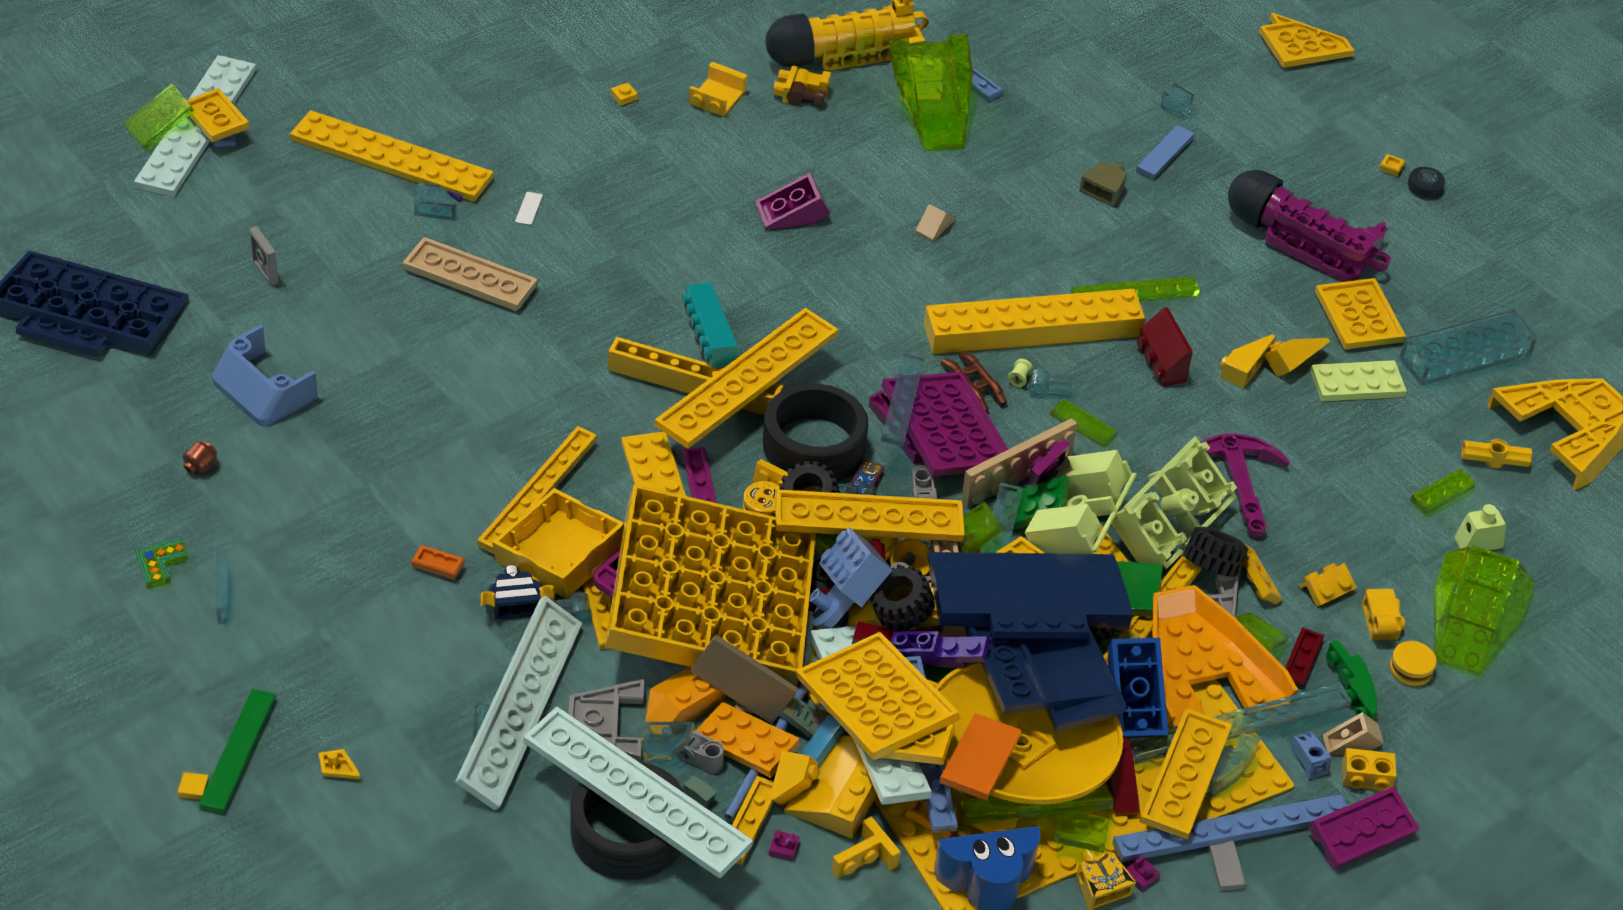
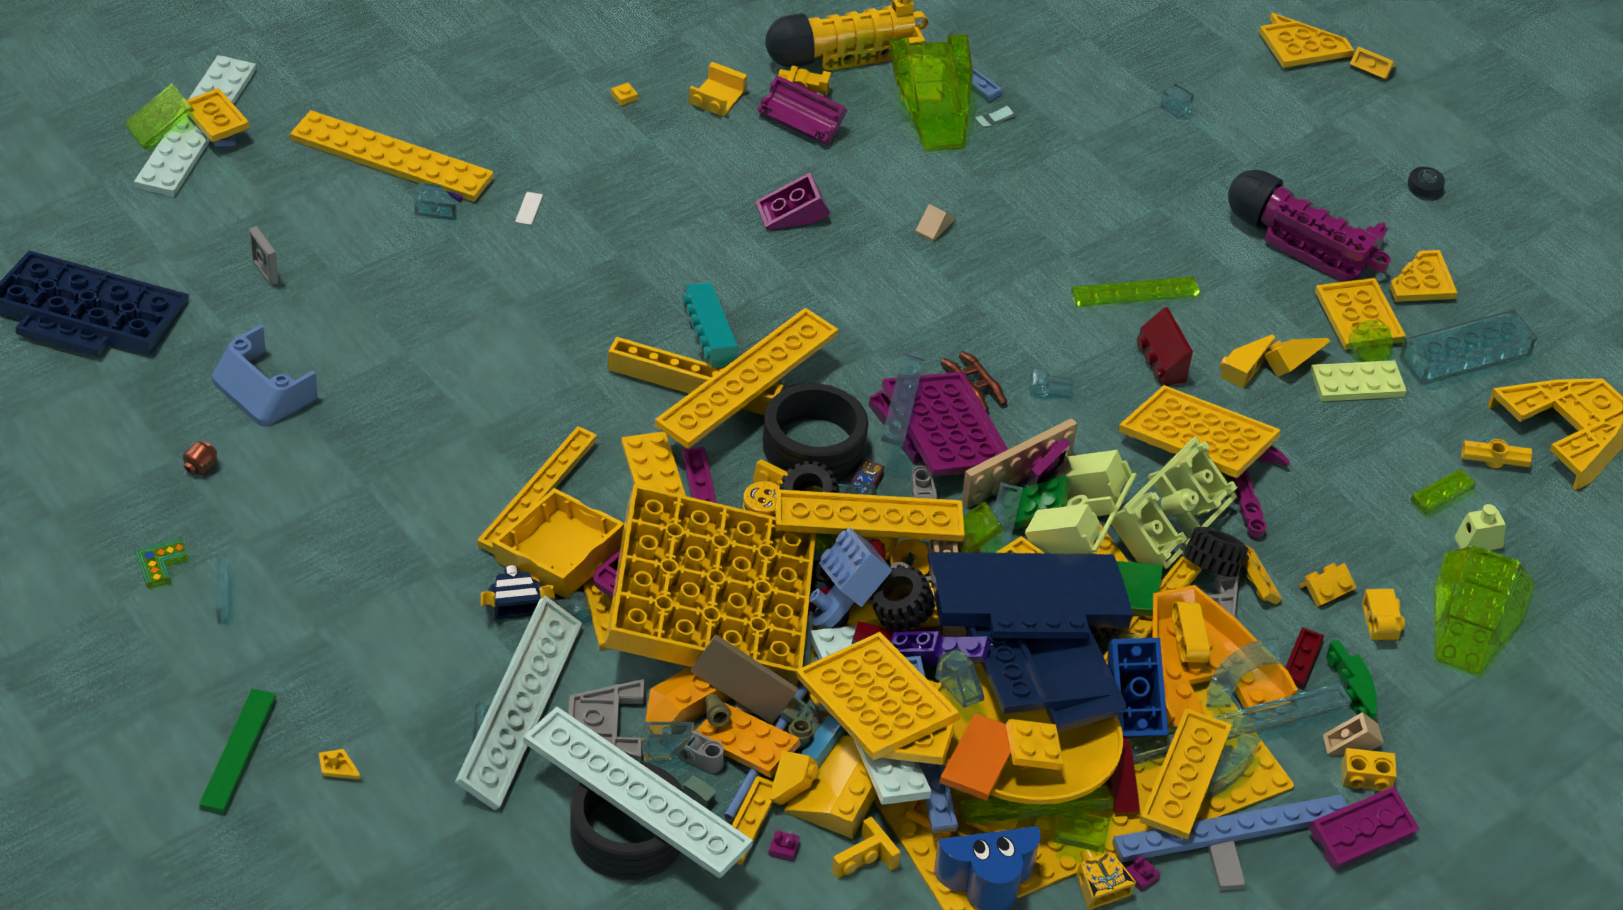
(192, 785): yellow tile -> none
(438, 562): orange plate -> none
(470, 274): tan plate -> none
(717, 711): none -> olive cone
(802, 110): none -> magenta gear
(802, 729): none -> olive cone
(959, 677): none -> clear light blue slope
(995, 117): none -> clear light blue sticker
(1019, 375): yellowish green bush -> none
(1033, 321): yellow brick -> none
(1034, 744): none -> yellow plate
(1086, 423): clear neon green tile -> none
(1104, 182): olive torso -> none
(1165, 152): medium blue tile -> none
(1174, 418): none -> yellow plate
(1190, 632): none -> yellow beam
(1236, 666): none -> clear light blue tile
(1264, 632): clear neon green plate -> none
(1311, 754): medium blue leg -> none
(1372, 63): none -> yellow panel
(1381, 335): none -> clear neon green plate
(1392, 165): yellow tile -> none
(1412, 663): yellow head -> none
(1424, 279): none -> yellow plate

